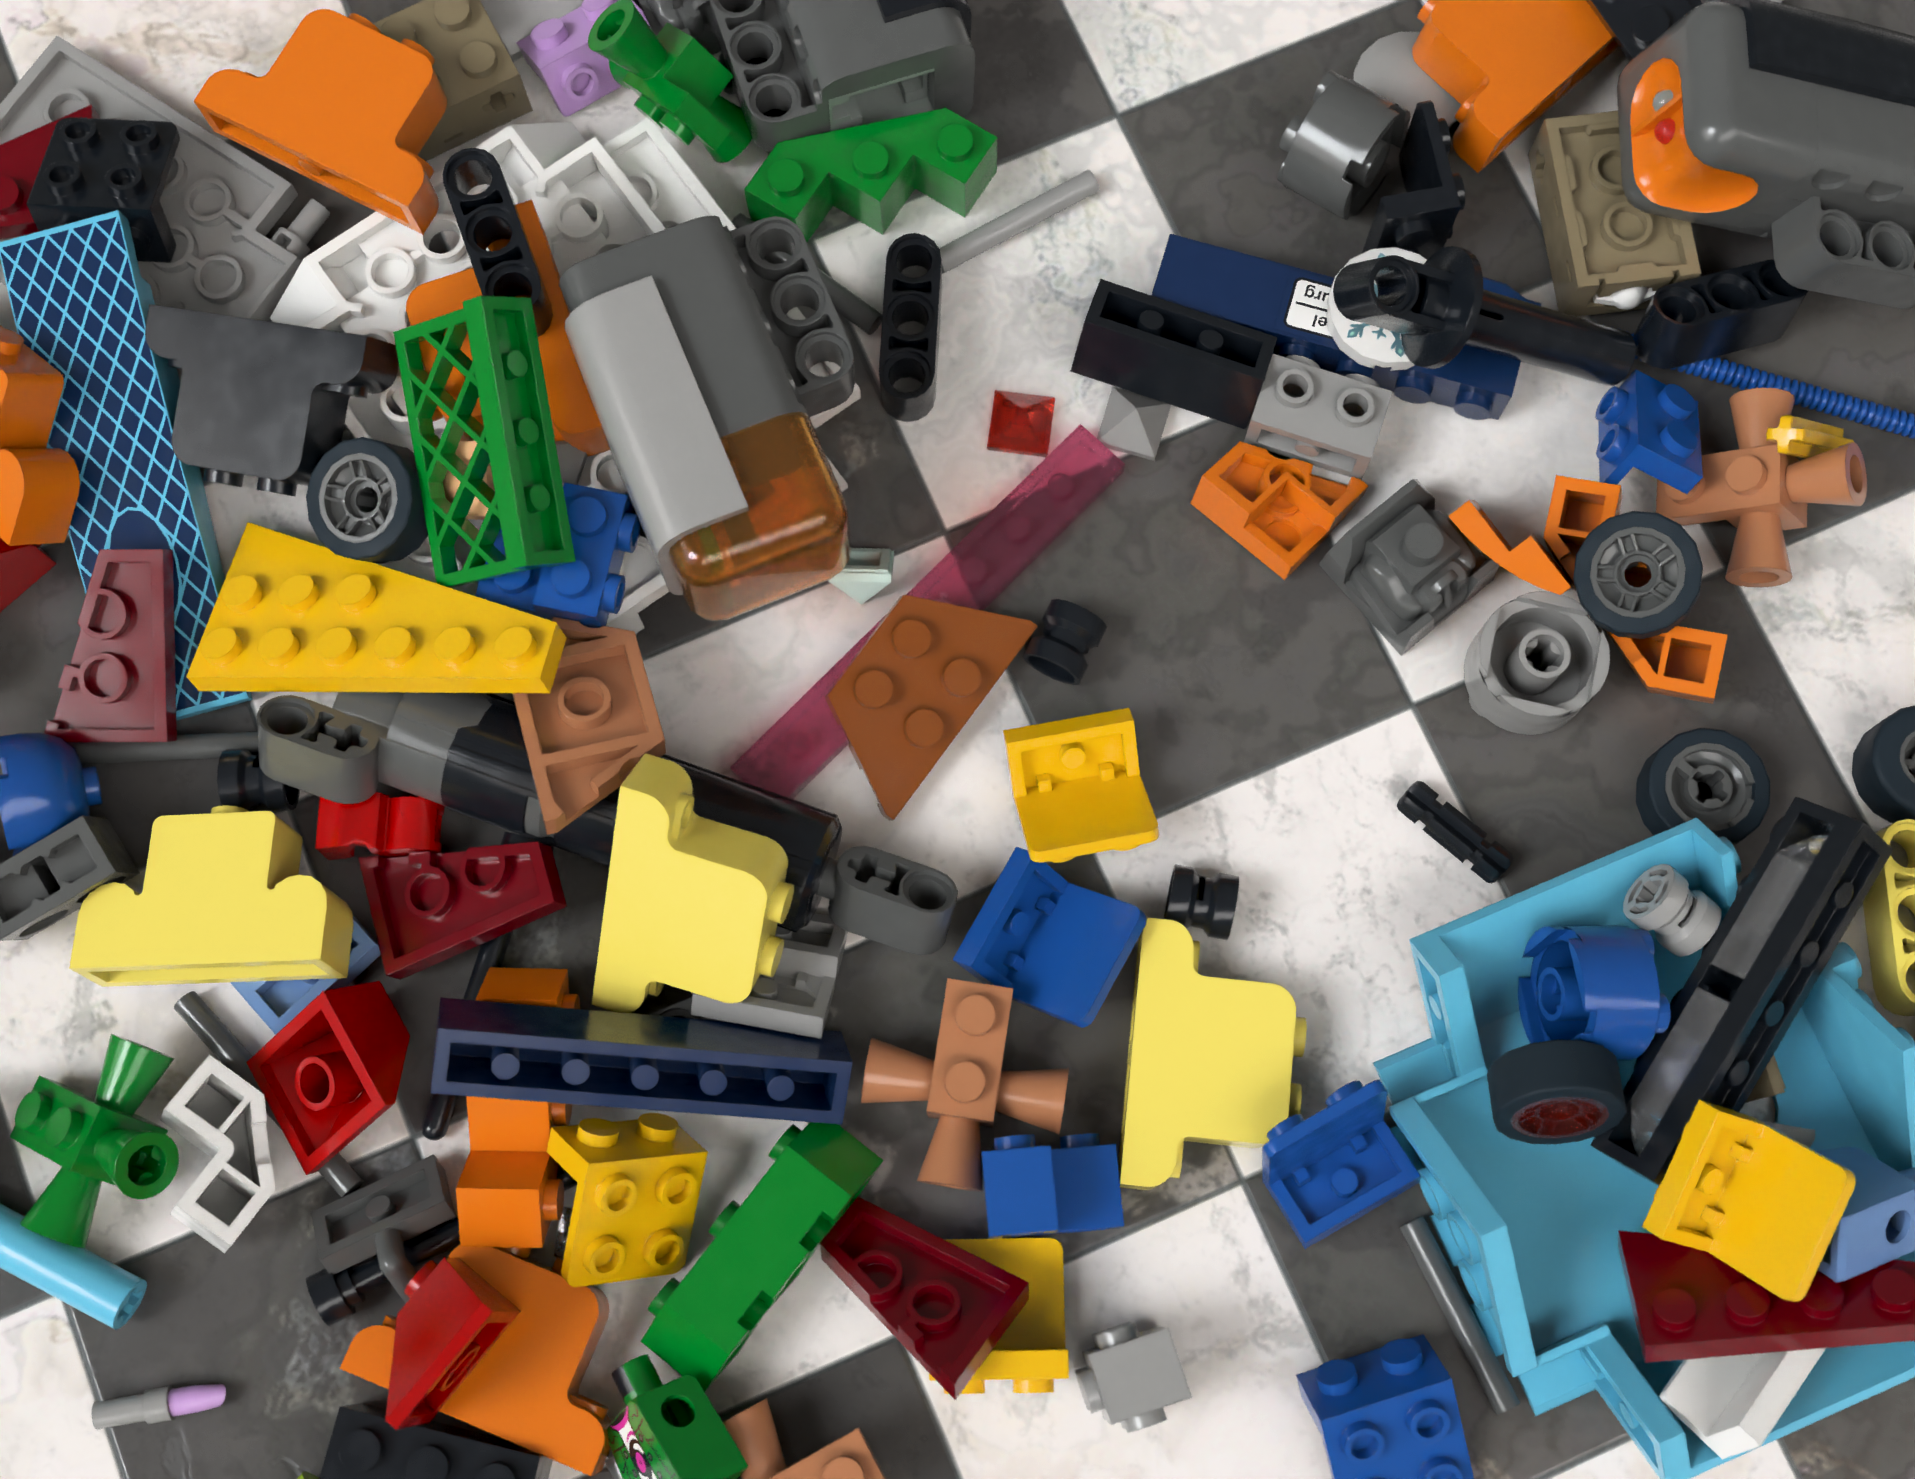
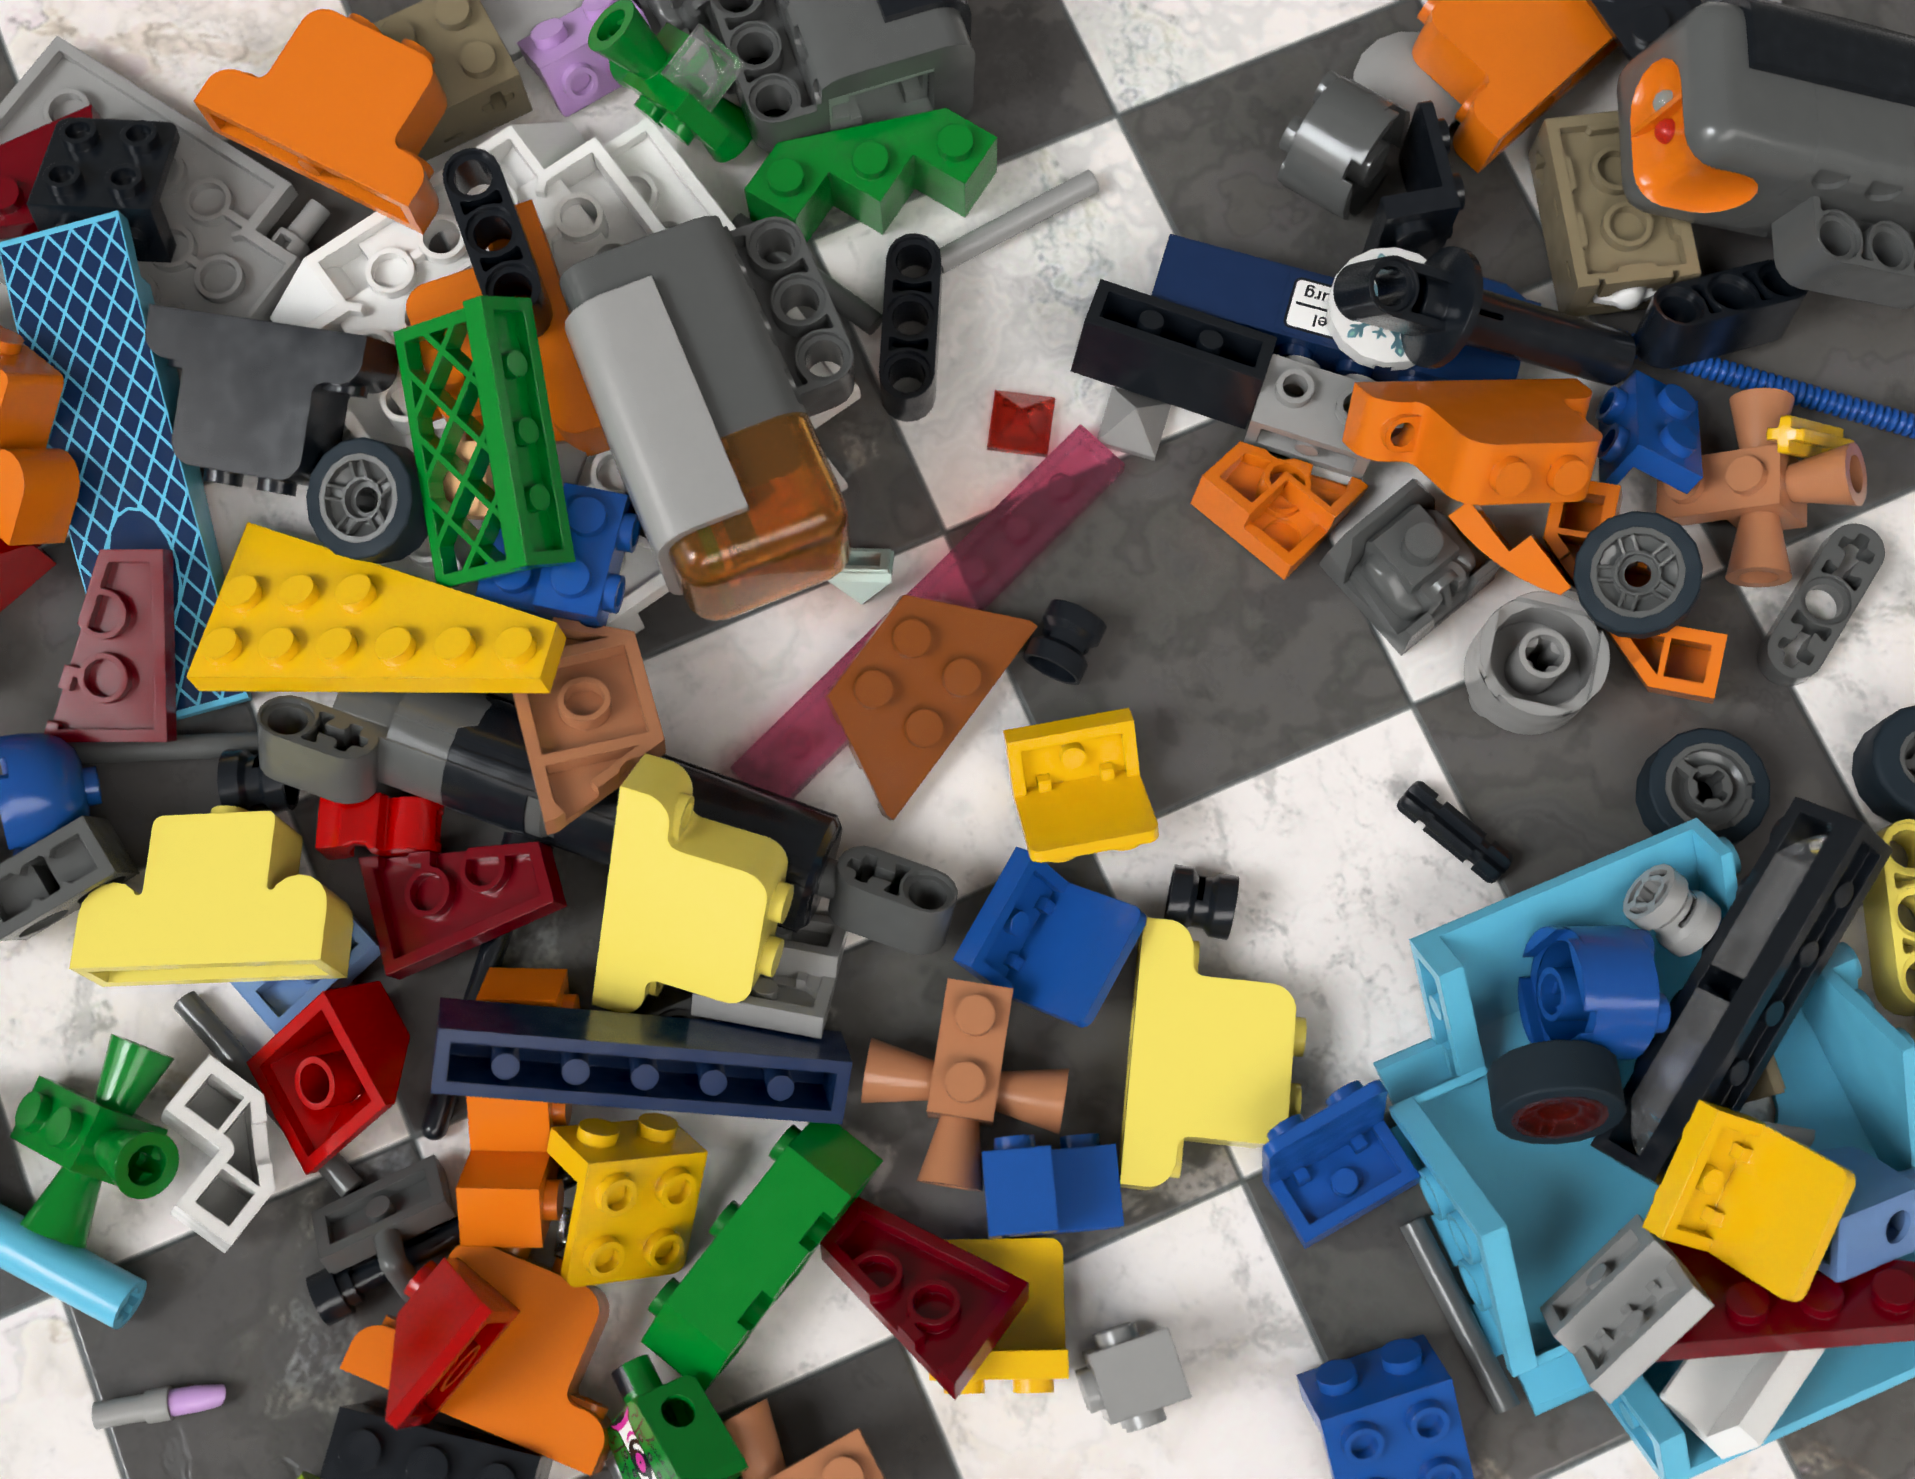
(704, 67): none -> clear slope
(1481, 436): none -> orange brick
(1625, 1309): none -> light grey slope
(1846, 593): none -> dark grey beam

